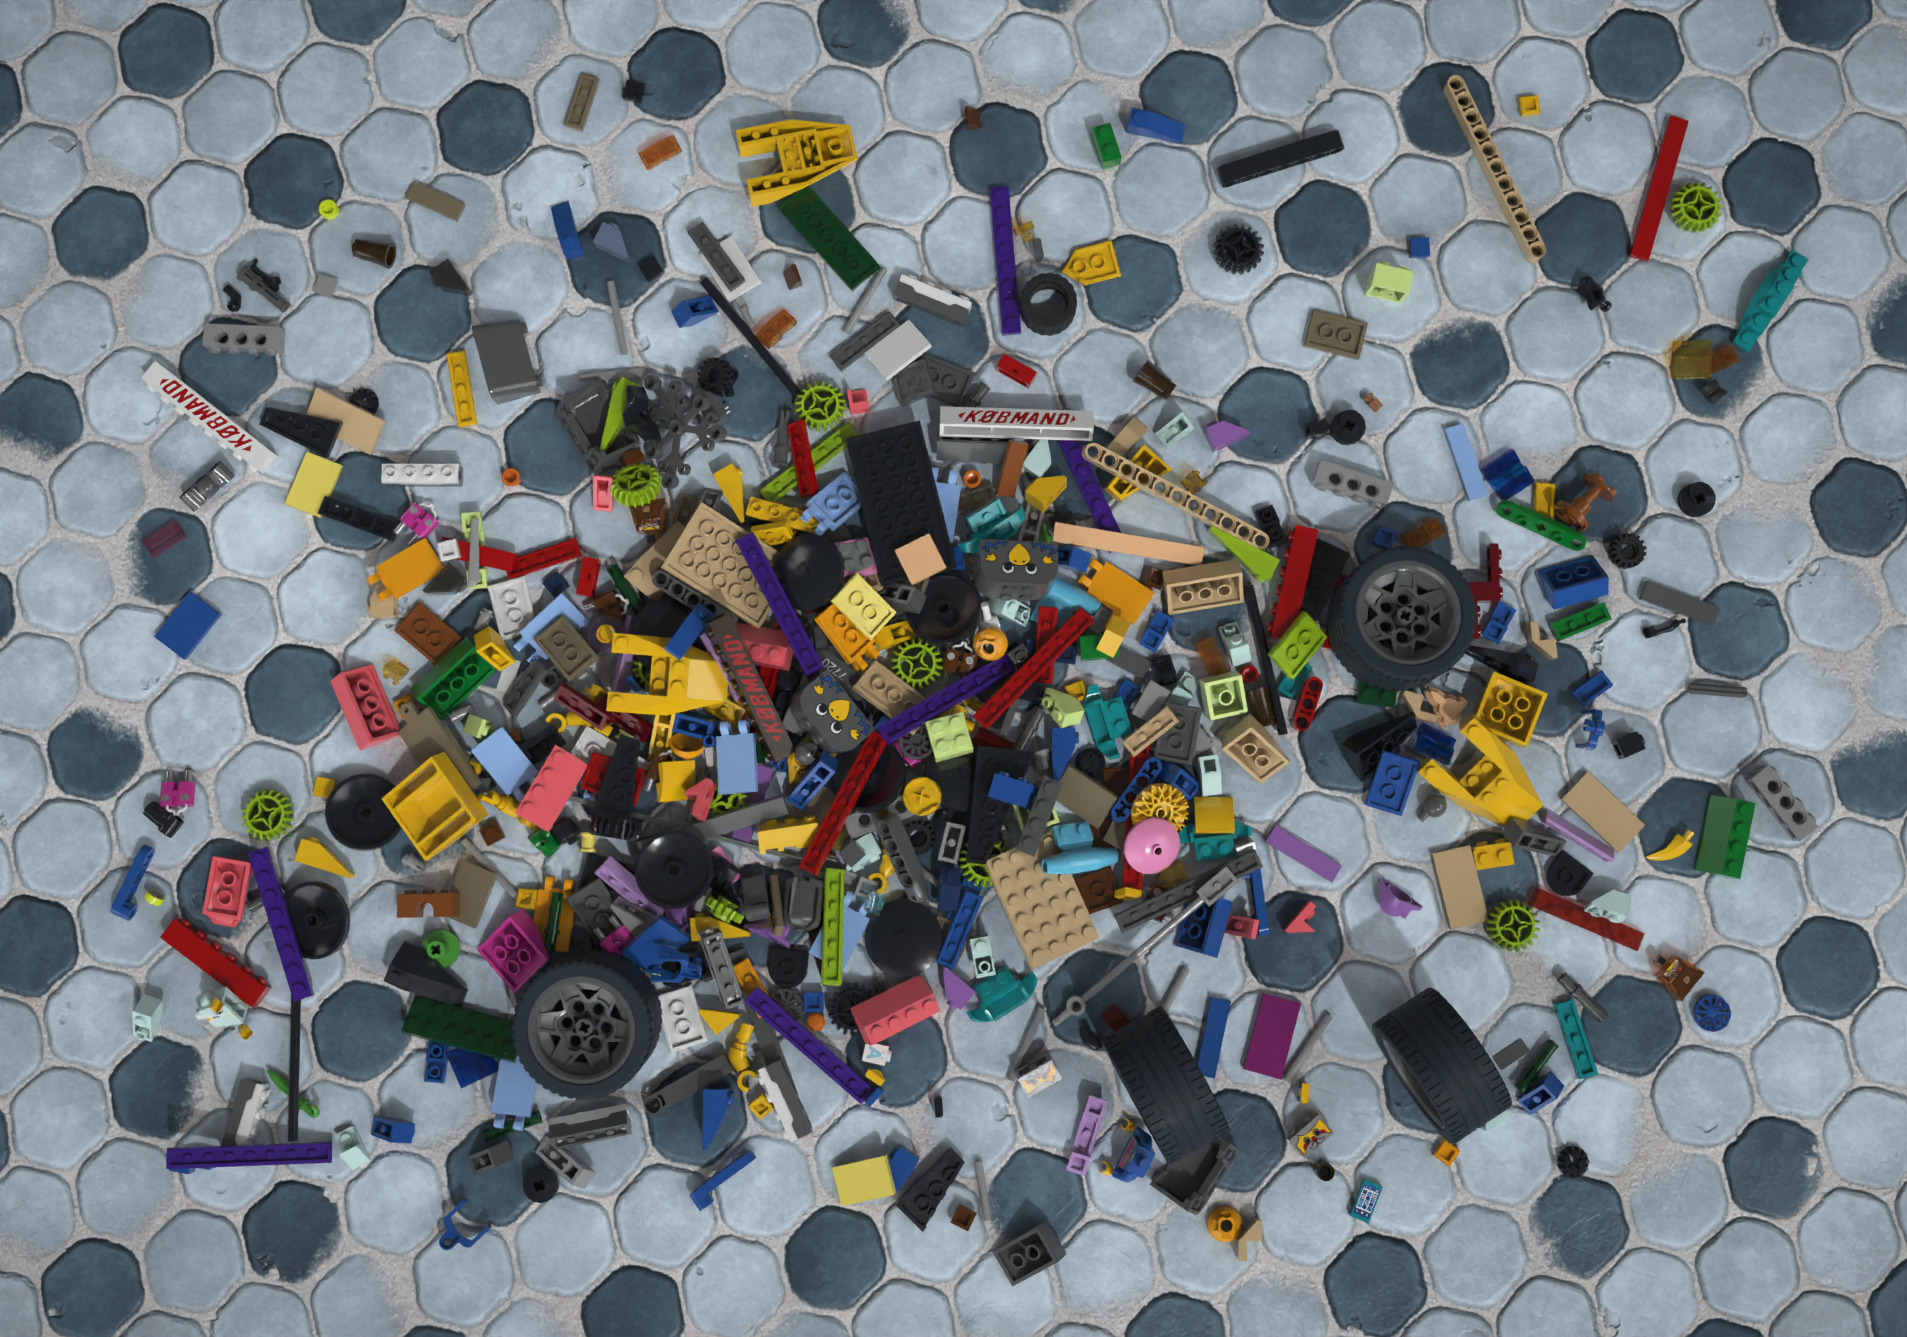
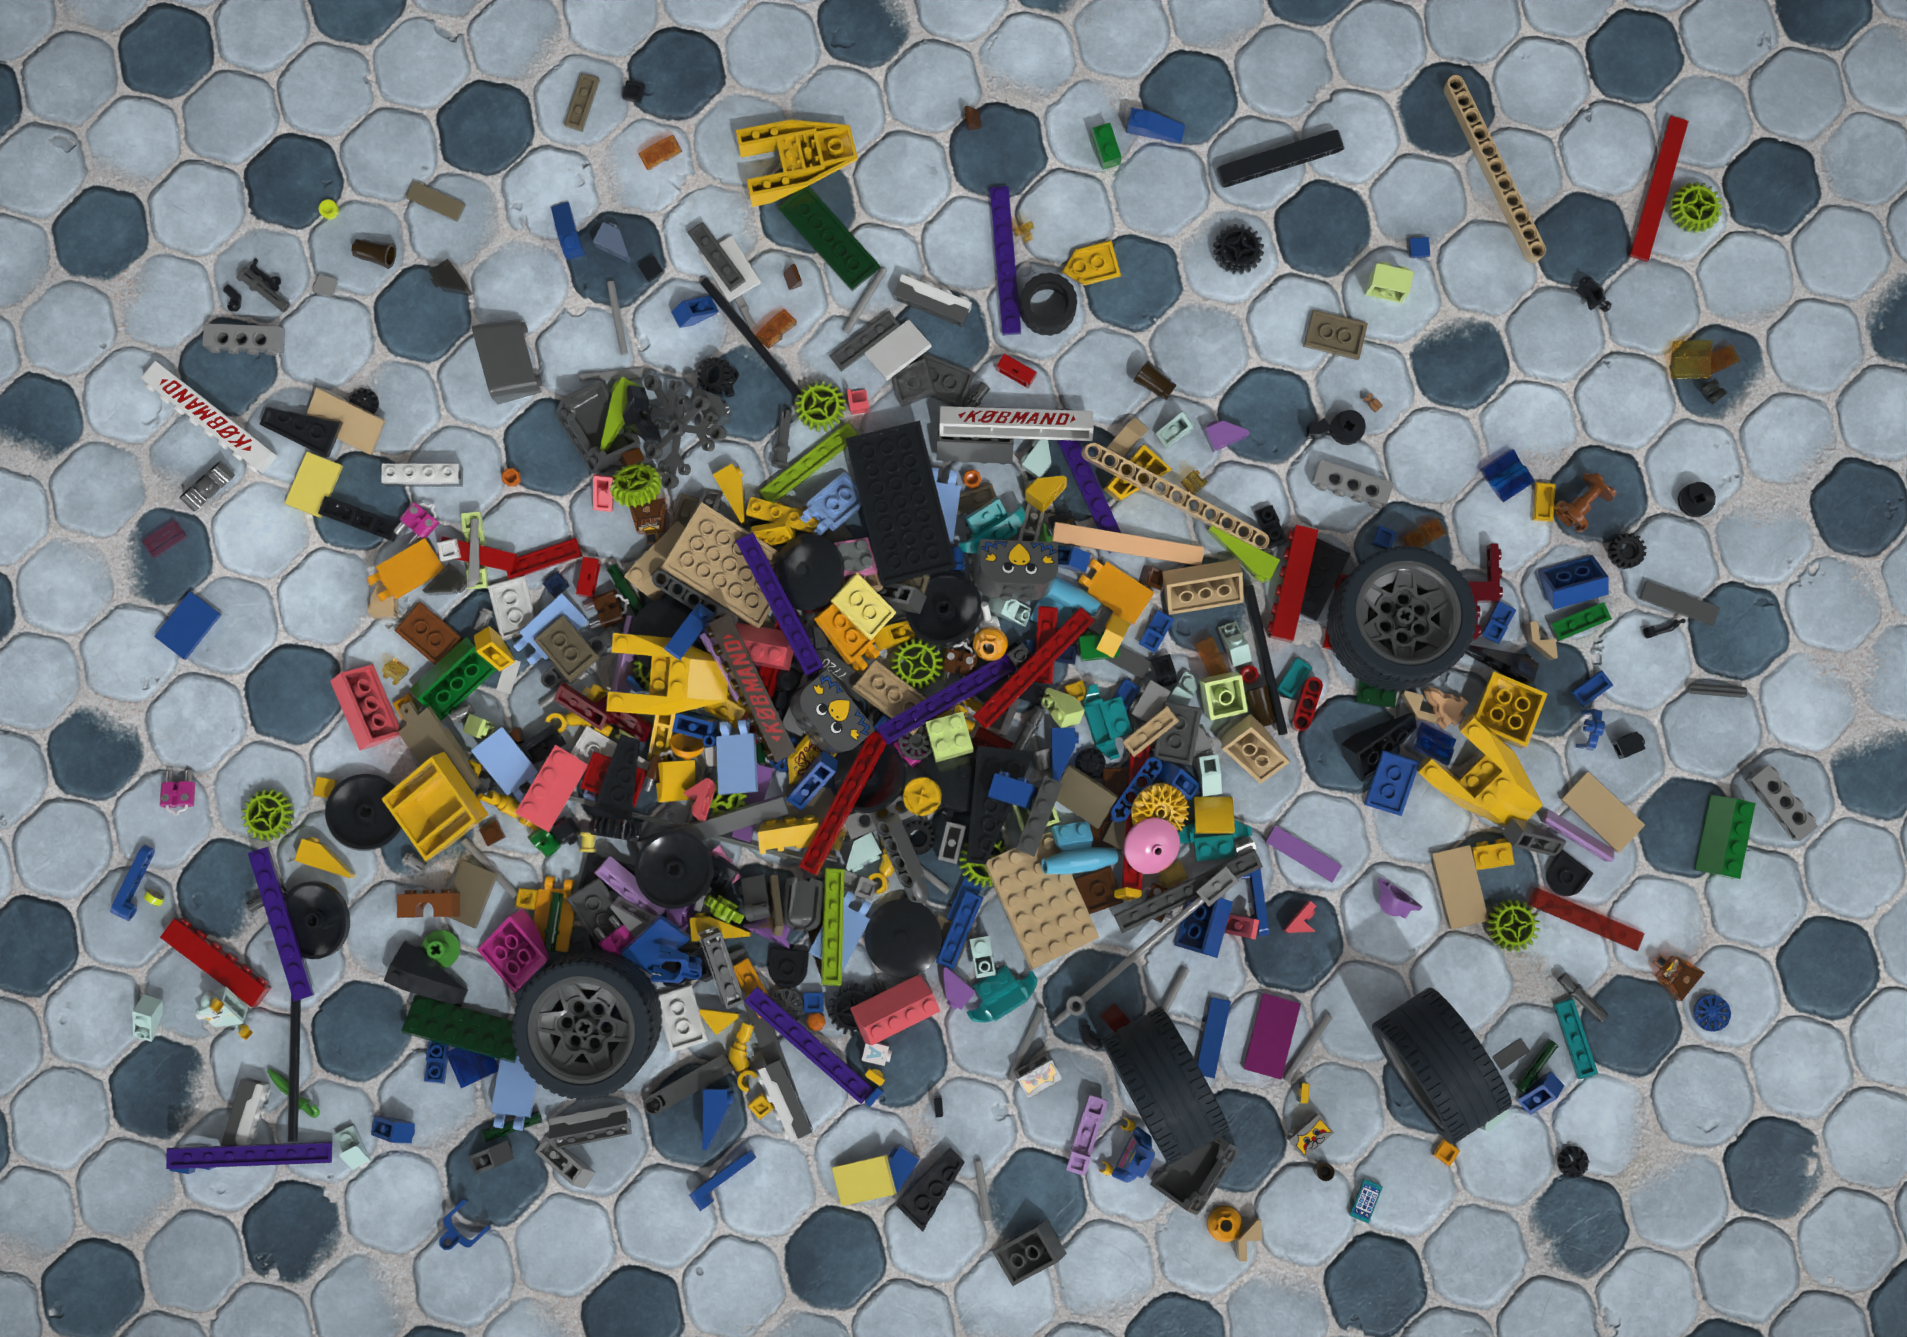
(166, 822): black piece -> none
(227, 890): coral slope -> none
(462, 389): yellow tile -> none
(525, 687): dark grey tile -> none
(531, 1187): black piece -> none
(601, 632): clear purple tile -> none
(802, 459): red tile -> none
(806, 752): dark grey piece -> none
(852, 854): dark grey tile -> none
(874, 903): clear light blue plate -> none
(920, 559): light nougat tile -> none
(948, 888): dark blue slope -> none
(963, 1217): reddish brown plate -> none
(1011, 468): dark orange tile -> none
(1038, 250): dark grey tile -> none
(1297, 645): lime tile -> none
(1433, 806): dark grey piece -> none
(1465, 462): light blue tile -> none
(1529, 105): yellow tile -> none
(1551, 529): green piece -> none
(1612, 906): light aqua slope -> none
(1677, 847): yellow bar -> none
(1768, 300): teal piece -> none

